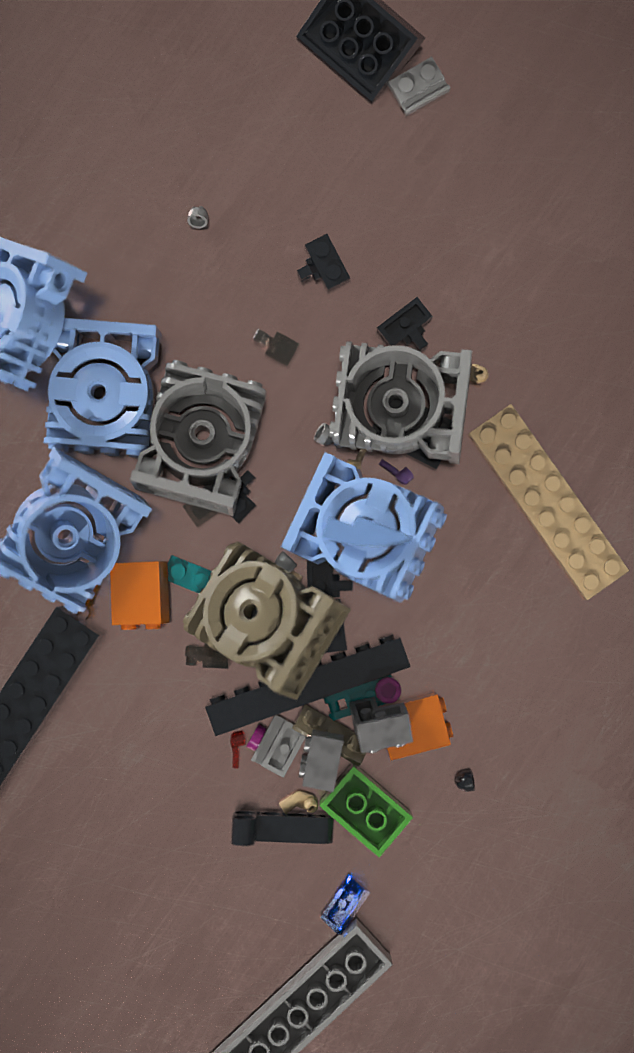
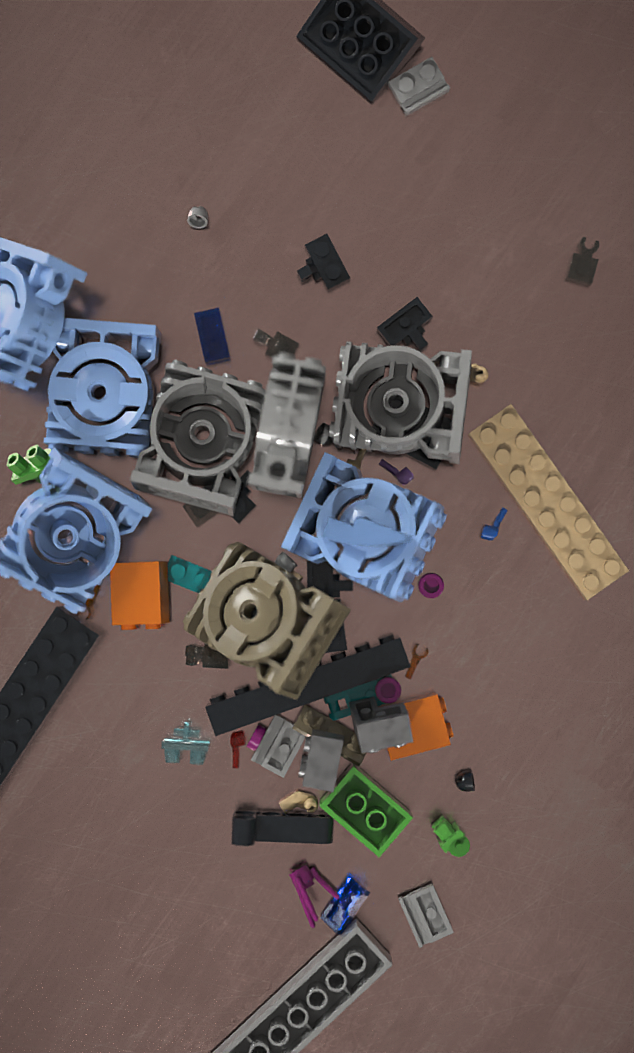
(29, 466): none -> bright green hips
(174, 746): none -> clear light blue hips
(212, 335): none -> clear blue plate
(287, 425): none -> light grey brick
(302, 880): none -> magenta plant
(415, 661): none -> clear orange hand
(425, 915): none -> light grey plate
(431, 585): none -> magenta tile
(451, 837): none -> bright green hips
(490, 532): none -> blue hand
(582, 265): none -> clear smoke plate

